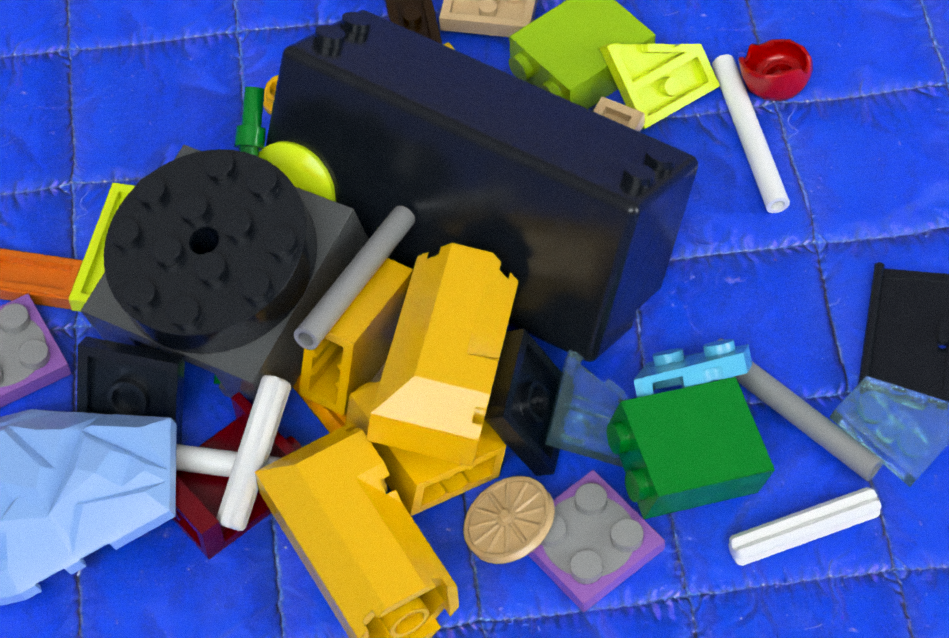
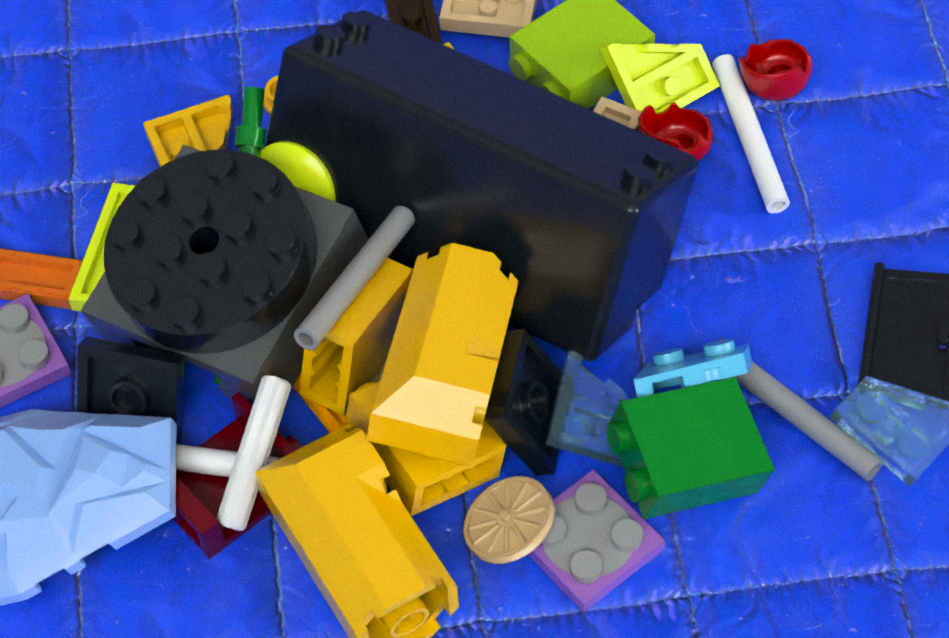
(199, 127): none -> yellow wing
(679, 128): none -> red hair
(804, 526): white axle -> none

